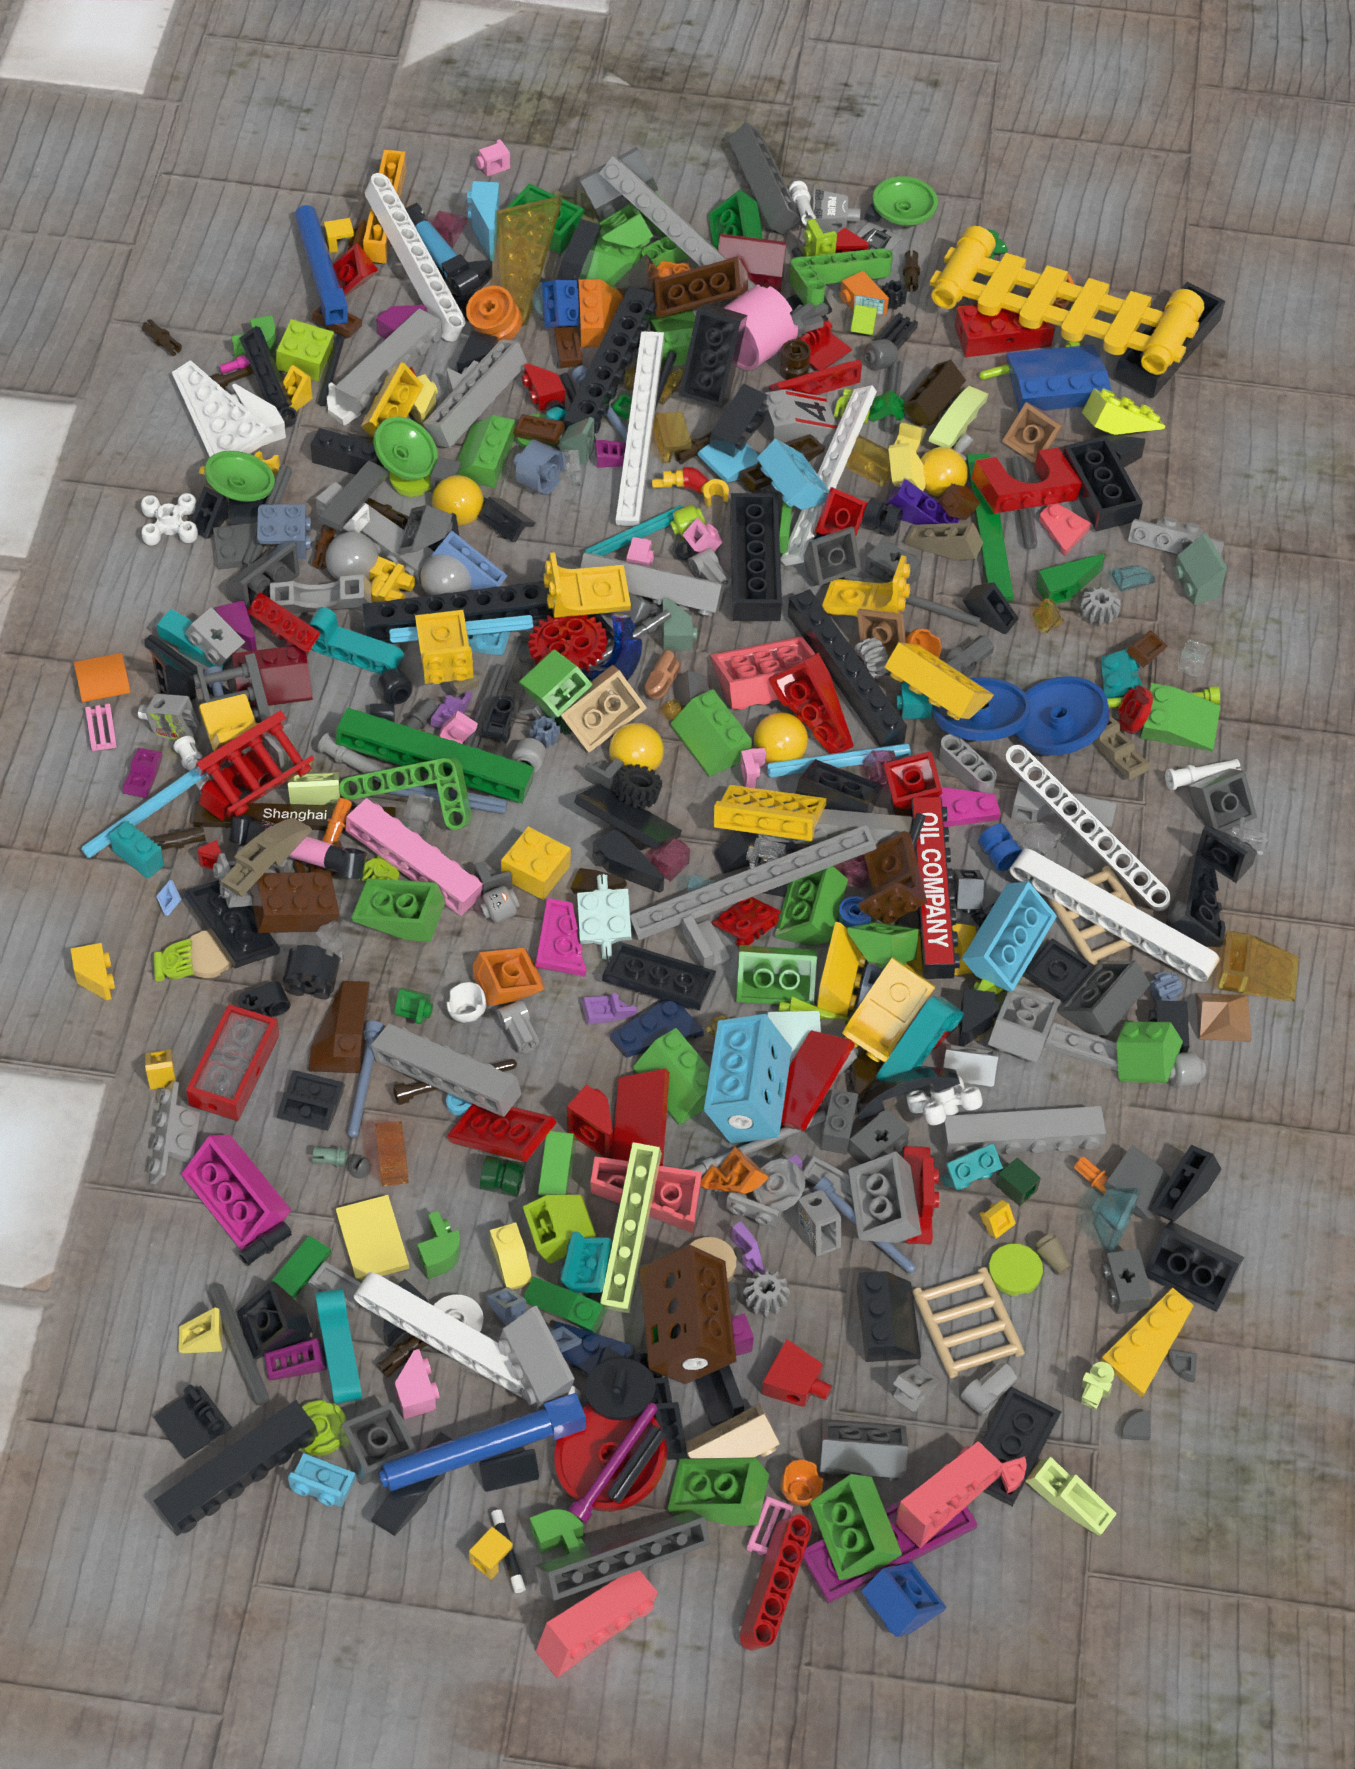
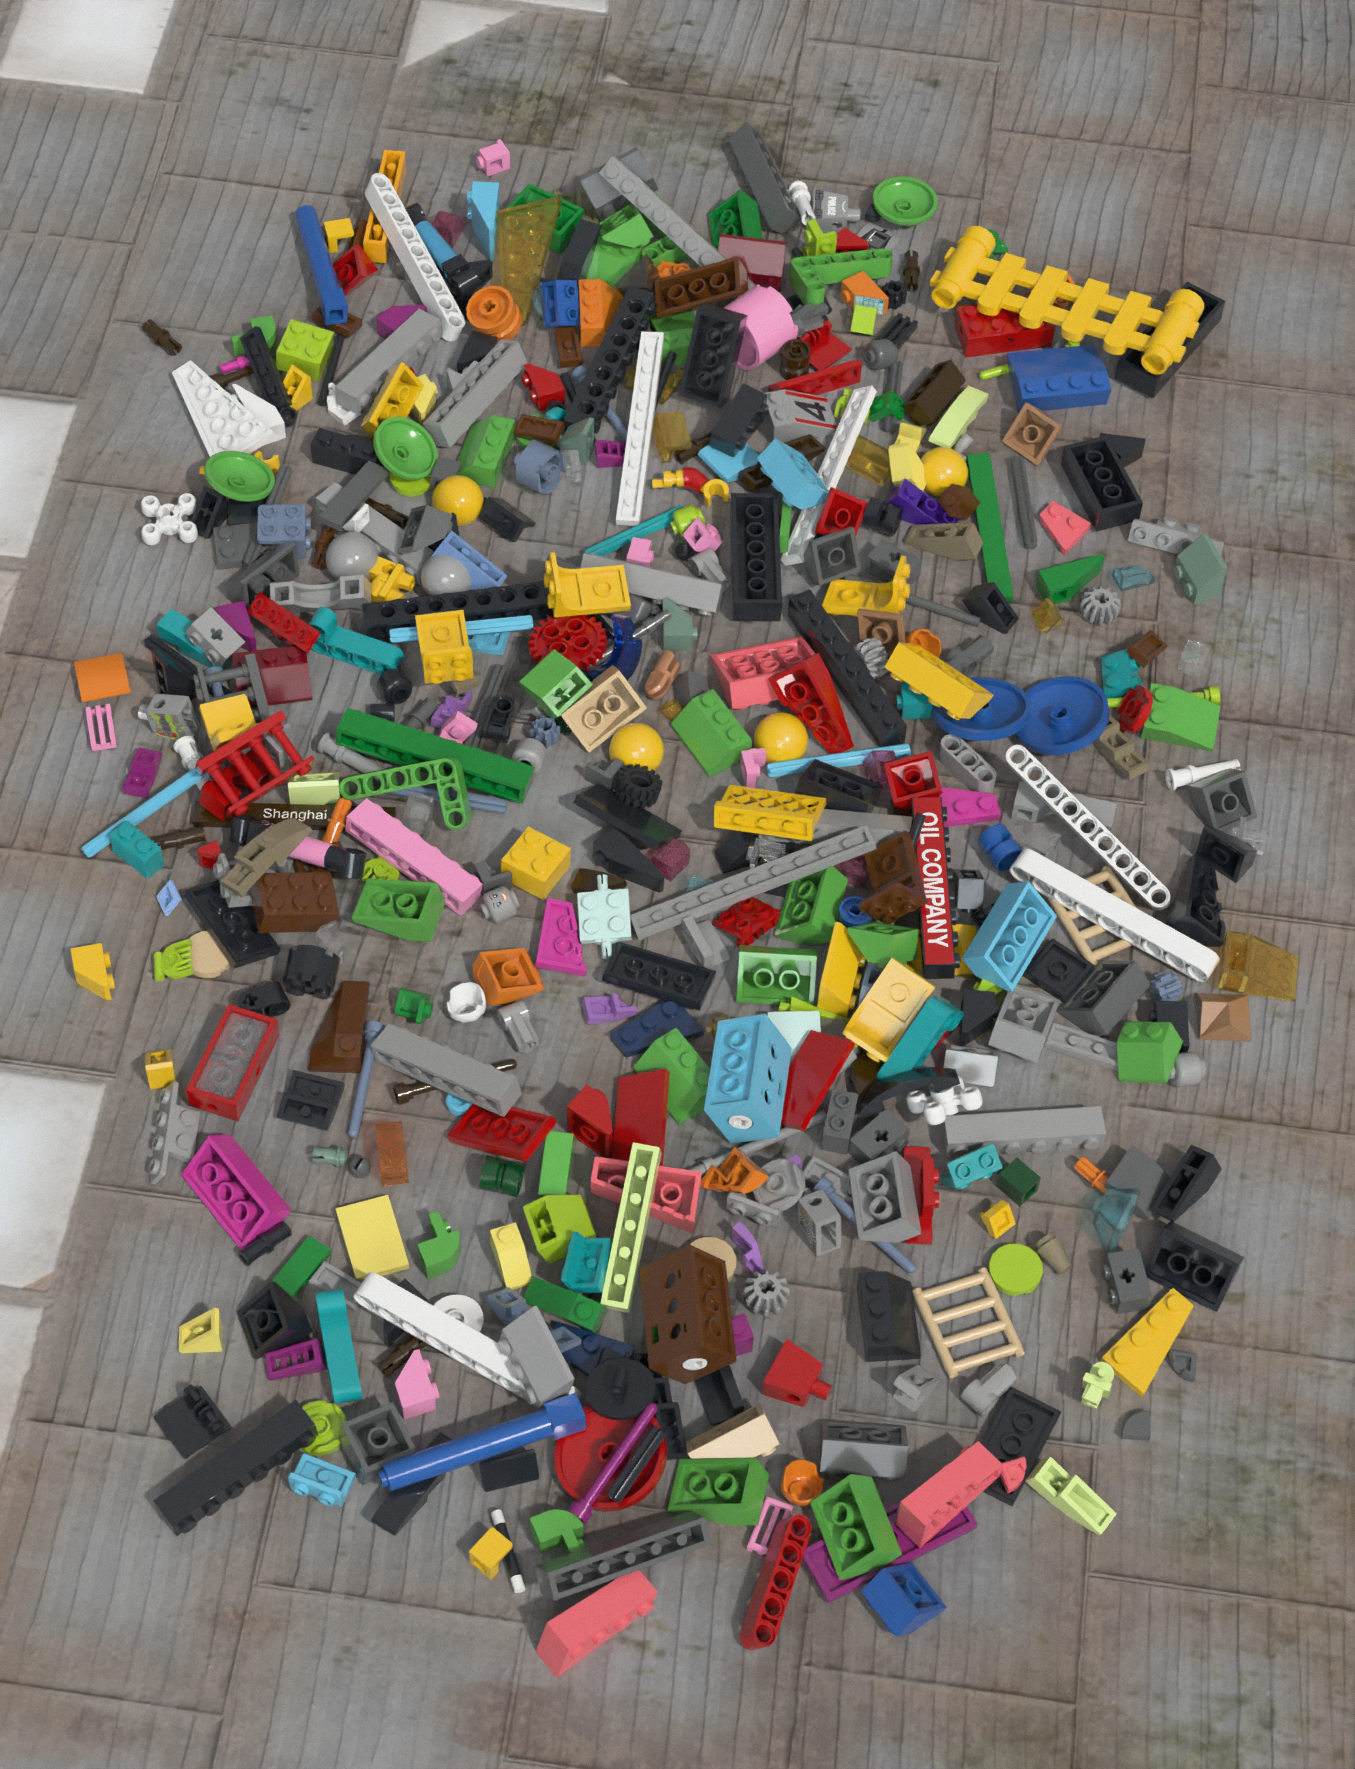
(239, 1345): dark grey axle -> none
(623, 406): green tile -> none
(1007, 494): red arch -> none
(1119, 415): neon yellow slope -> none

